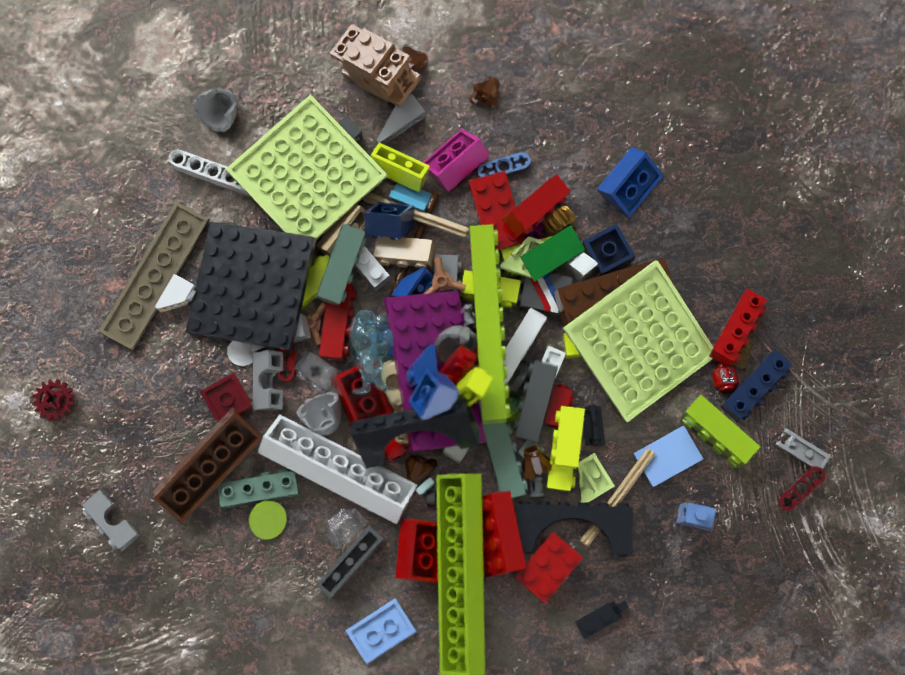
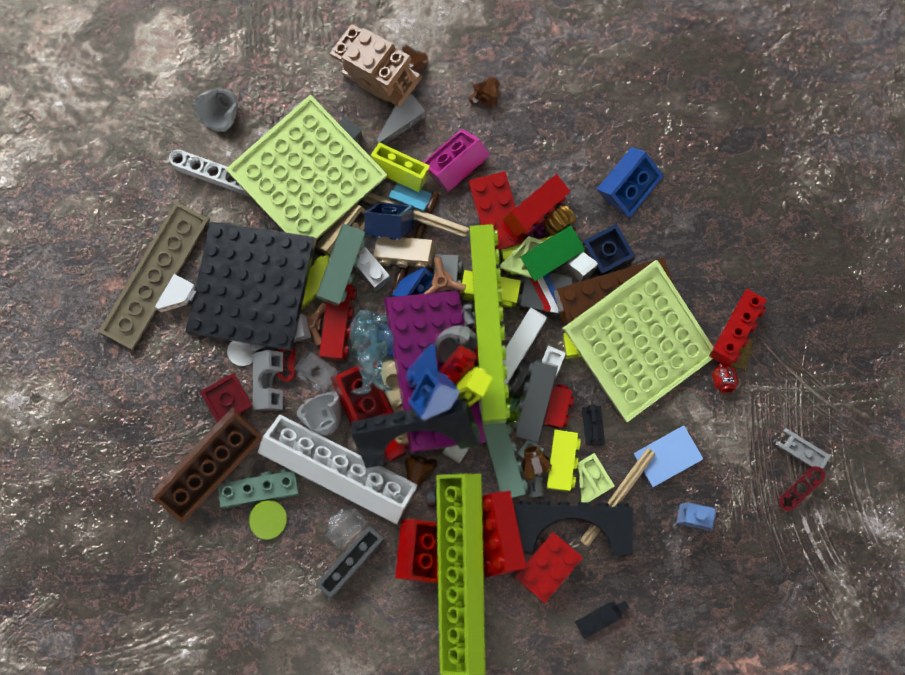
(47, 403): dark red gear -> none
(98, 509): light grey arch -> none
(381, 631): light blue tile -> none
(426, 486): light aqua tile -> none
(515, 157): medium blue beam -> none
(568, 437): neon yellow brick -> none
(719, 432): lime brick -> none
(756, 385): dark blue brick -> none

